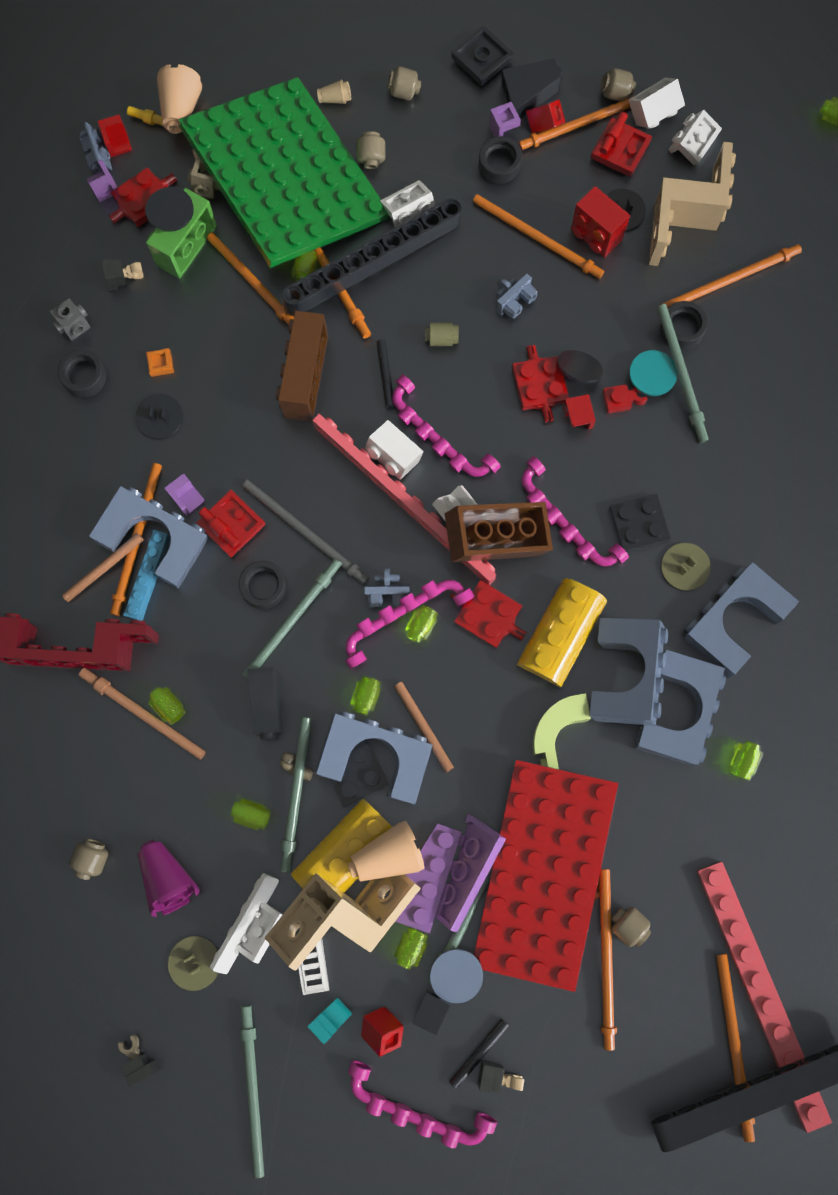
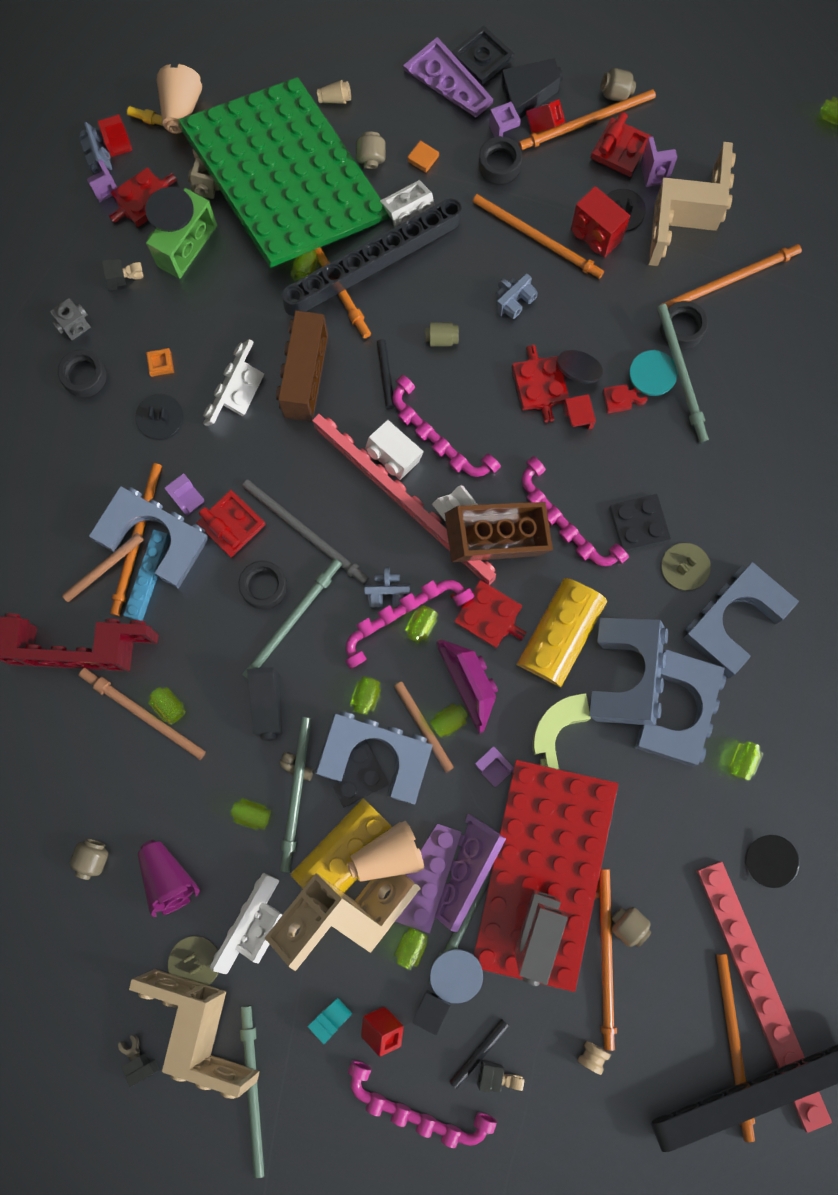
(194, 1033): none -> tan bracket
(237, 387): none -> white bracket
(250, 278): orange bar -> none
(322, 965): white slope -> none
(403, 83): dark tan head -> none
(423, 156): none -> orange tile
(447, 76): none -> medium lavender wing
(449, 720): none -> clear neon green brick
(470, 680): none -> magenta wedge
(494, 767): none -> medium lavender panel
(540, 938): none -> dark grey arch
(594, 1057): none -> tan wheel
(656, 164): none -> medium lavender panel
(657, 103): white brick -> none
(696, 136): white bracket -> none
(773, 861): none -> black piece

